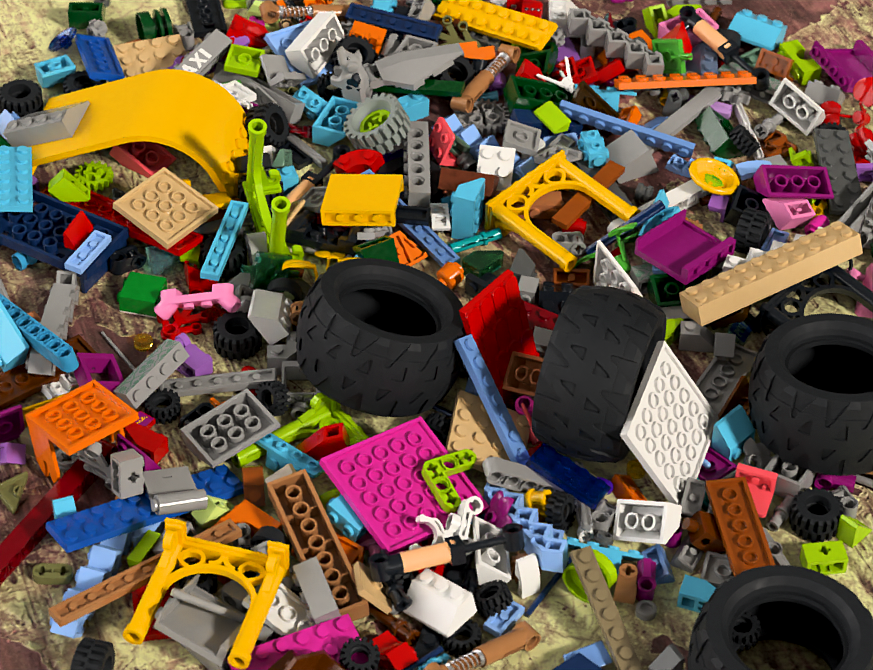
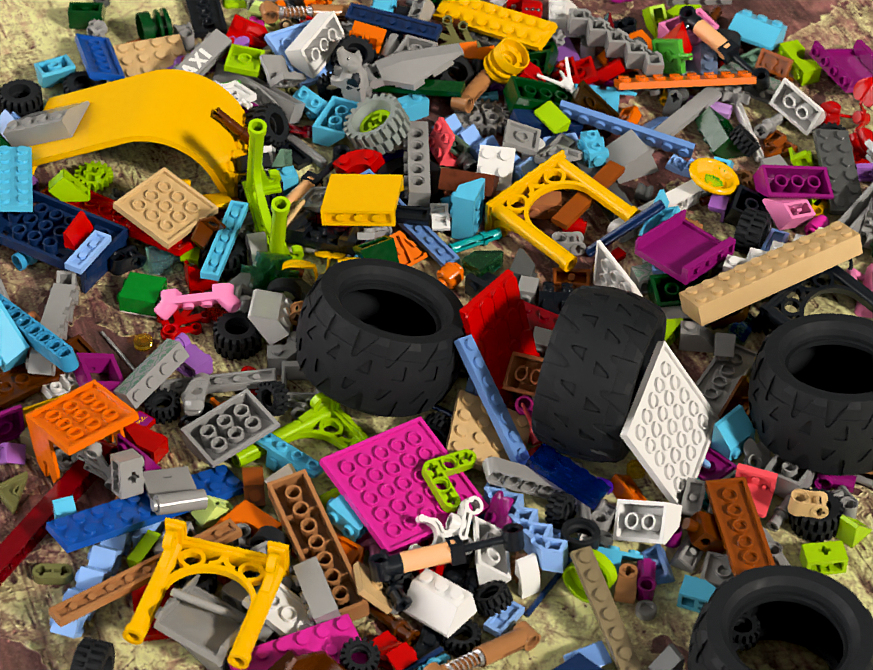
(63, 39): clear blue dish -> none
(142, 157): coral slope -> none
(194, 404): none -> light grey piece
(204, 231): none -> reddish brown bracket
(240, 132): none -> reddish brown pin
(325, 441): red slope -> none
(506, 60): none -> yellow wheel
(538, 500): yellow piece -> none
(584, 526): none -> black tyre
(622, 258): bright green plant -> none
(747, 169): light blue slope -> none
(807, 502): none -> tan piece
(821, 93): light grey slope -> none

